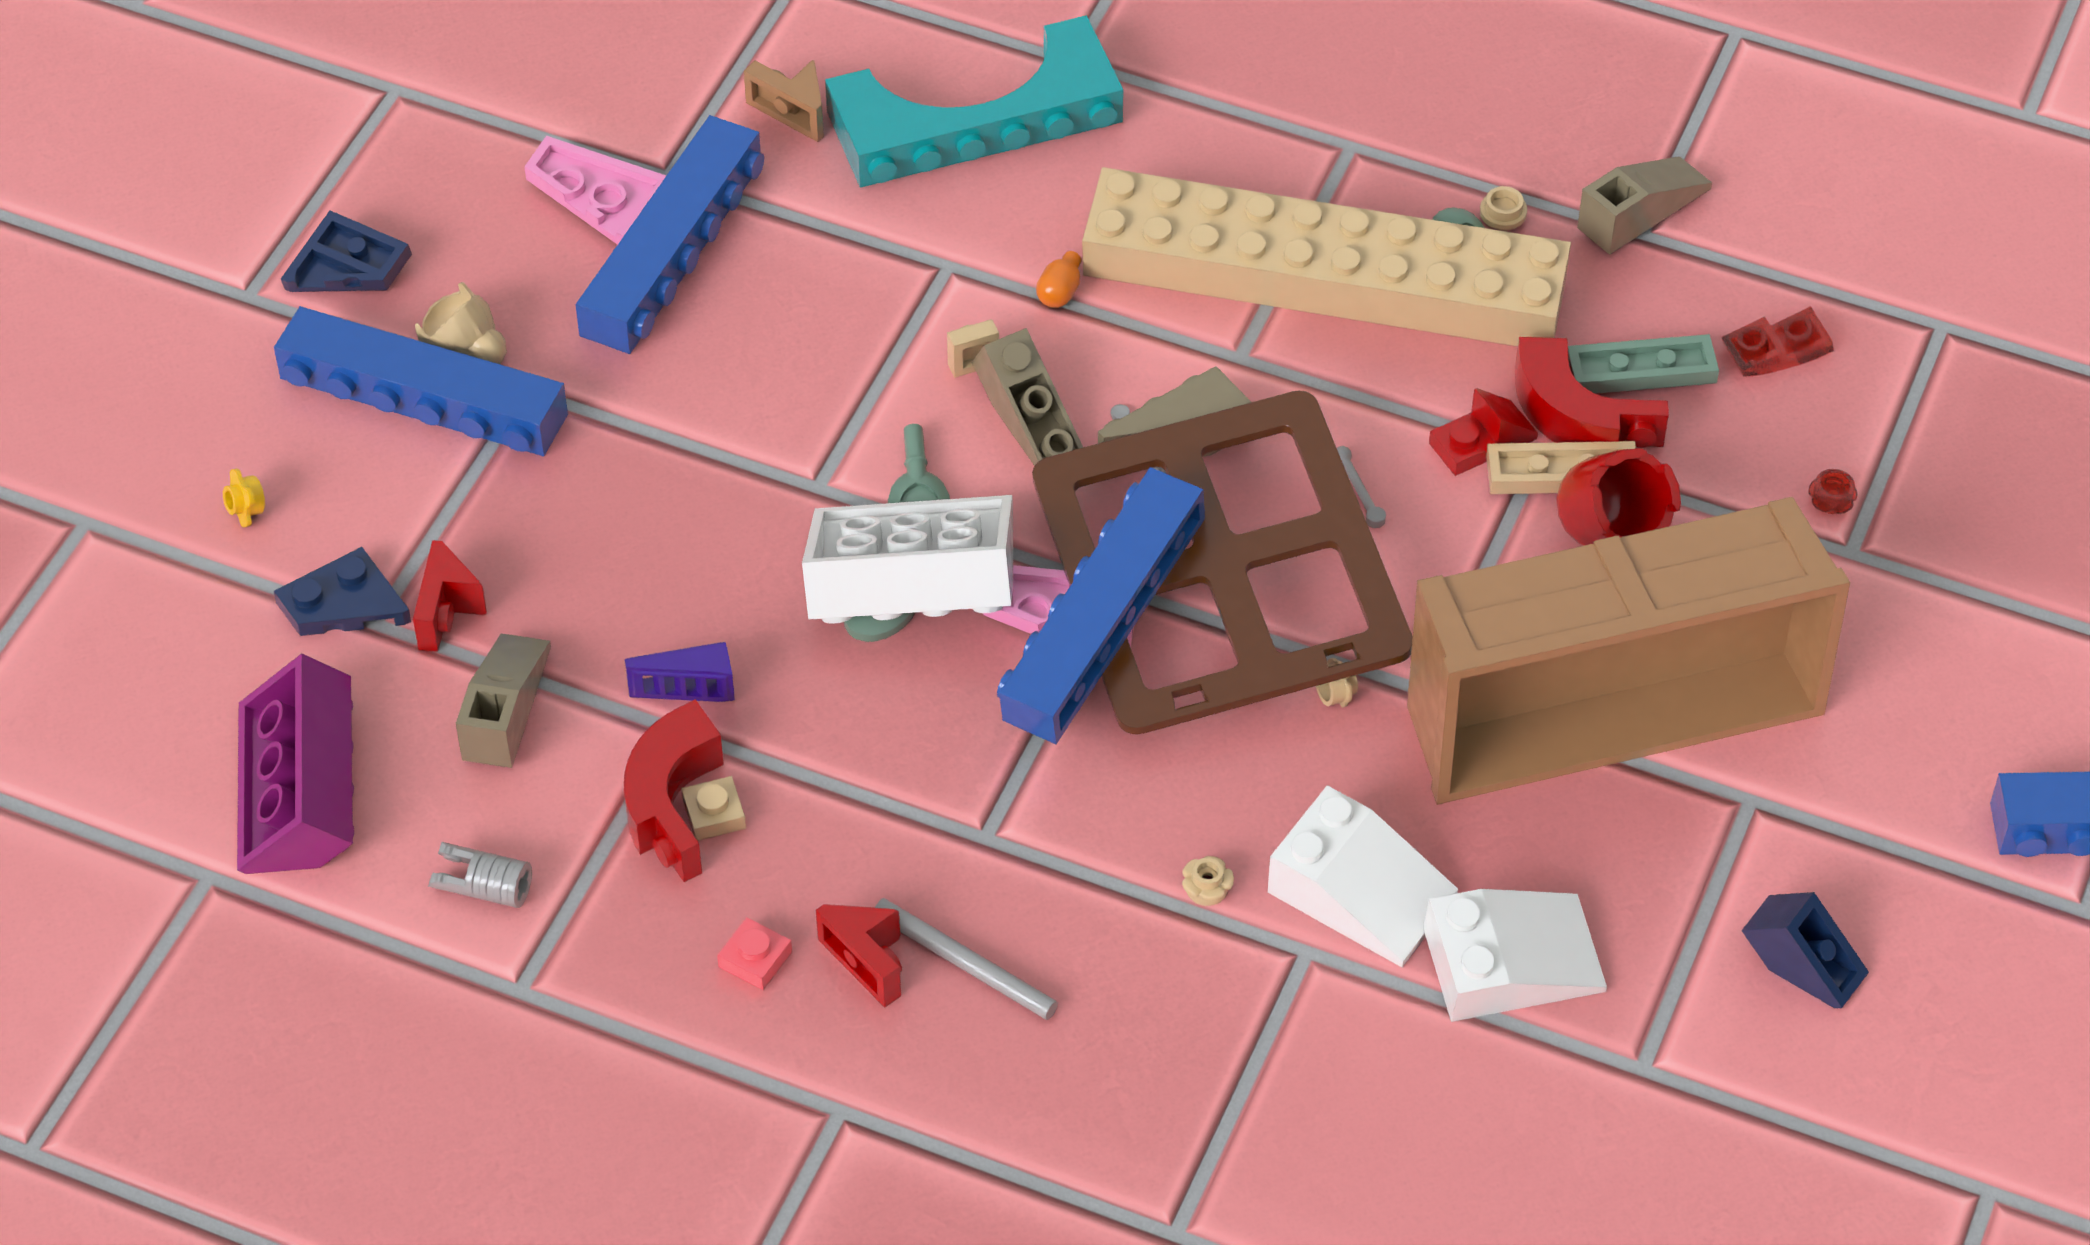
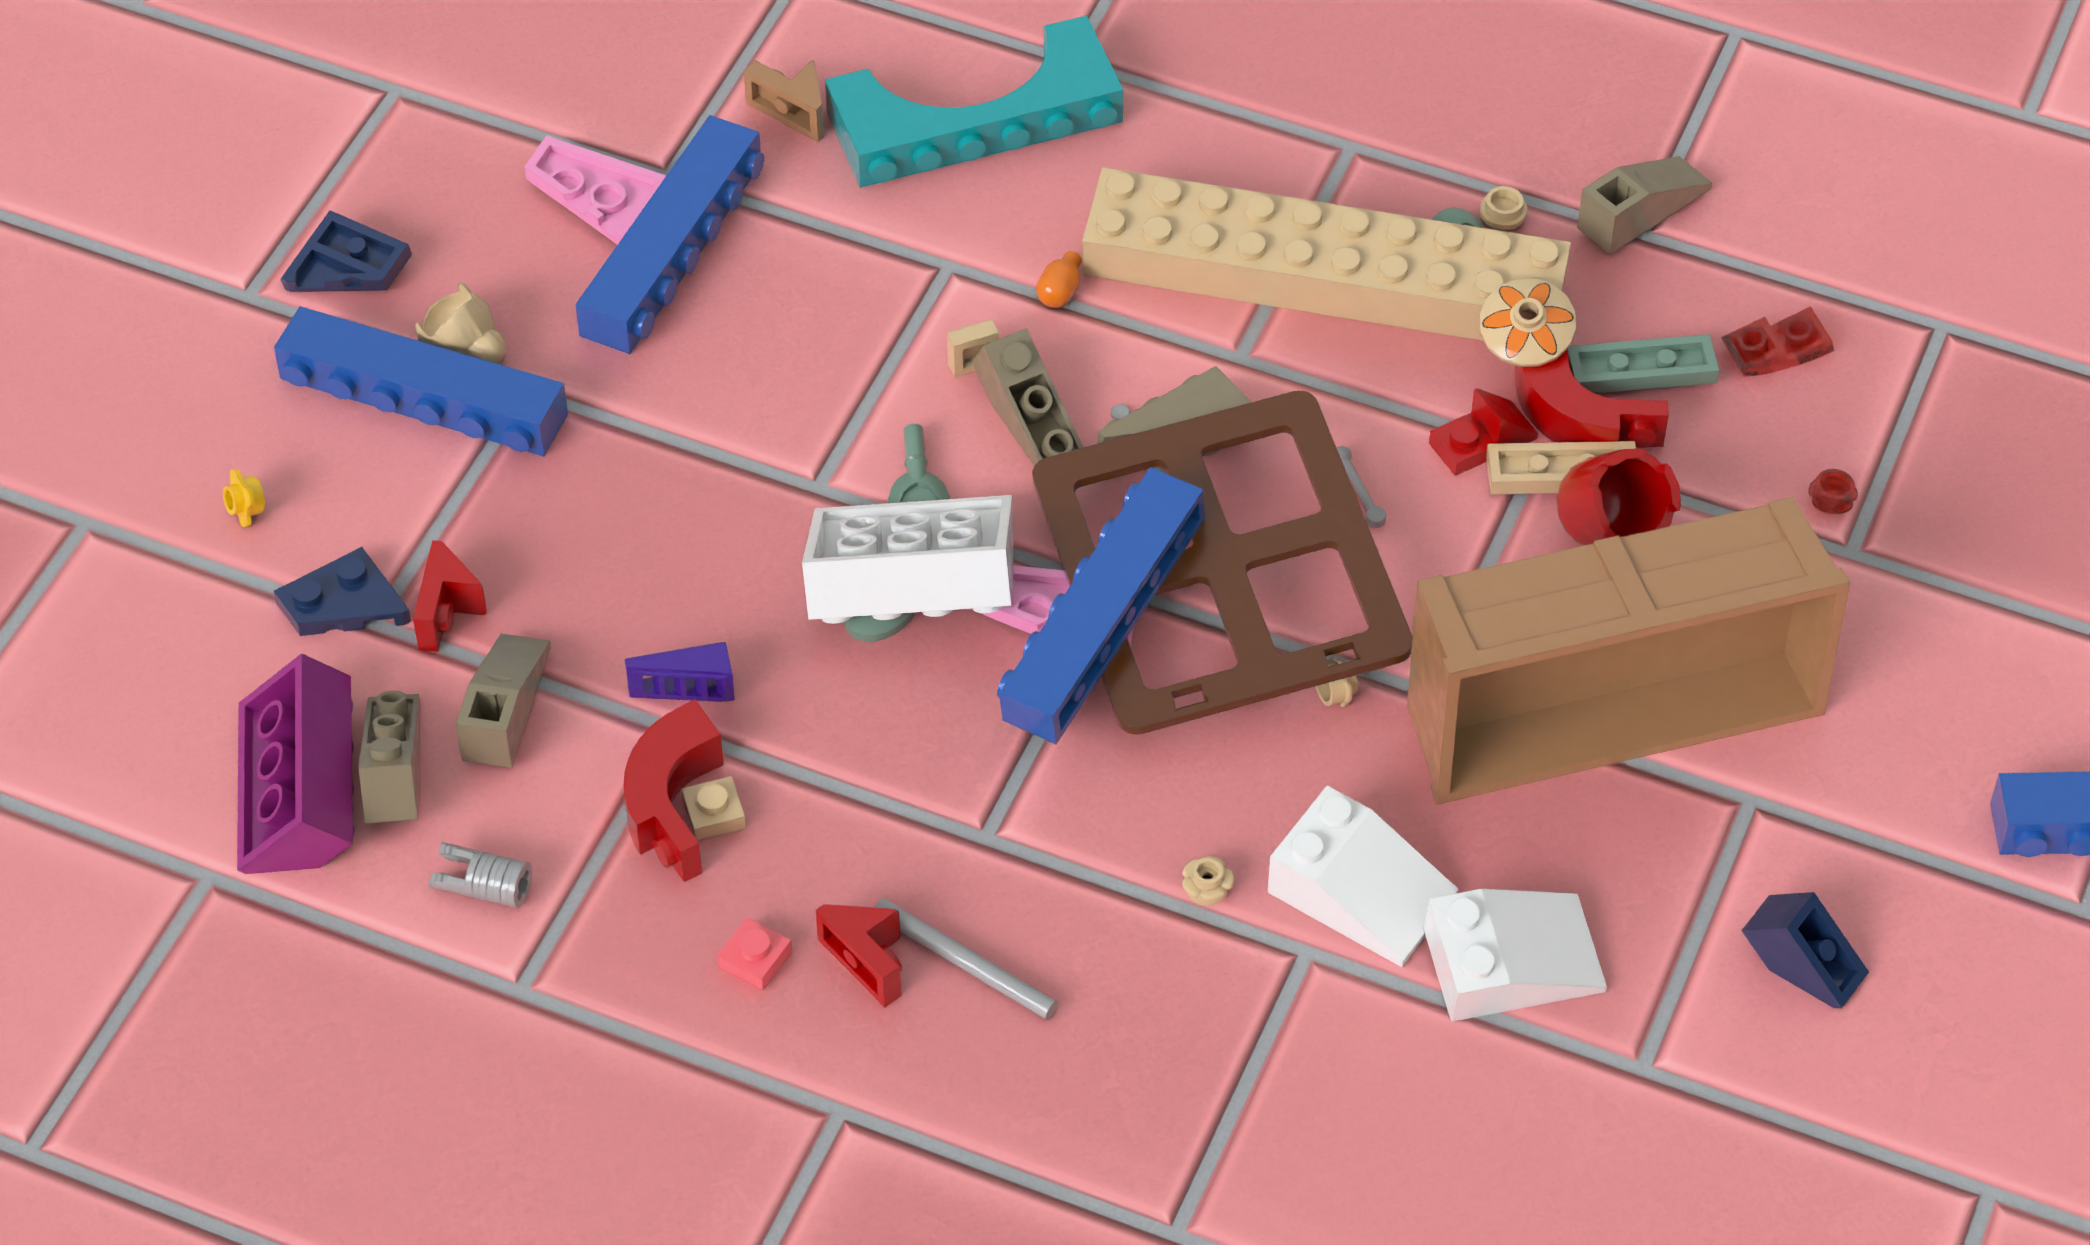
(391, 758): none -> dark tan slope
(1523, 340): none -> tan dish

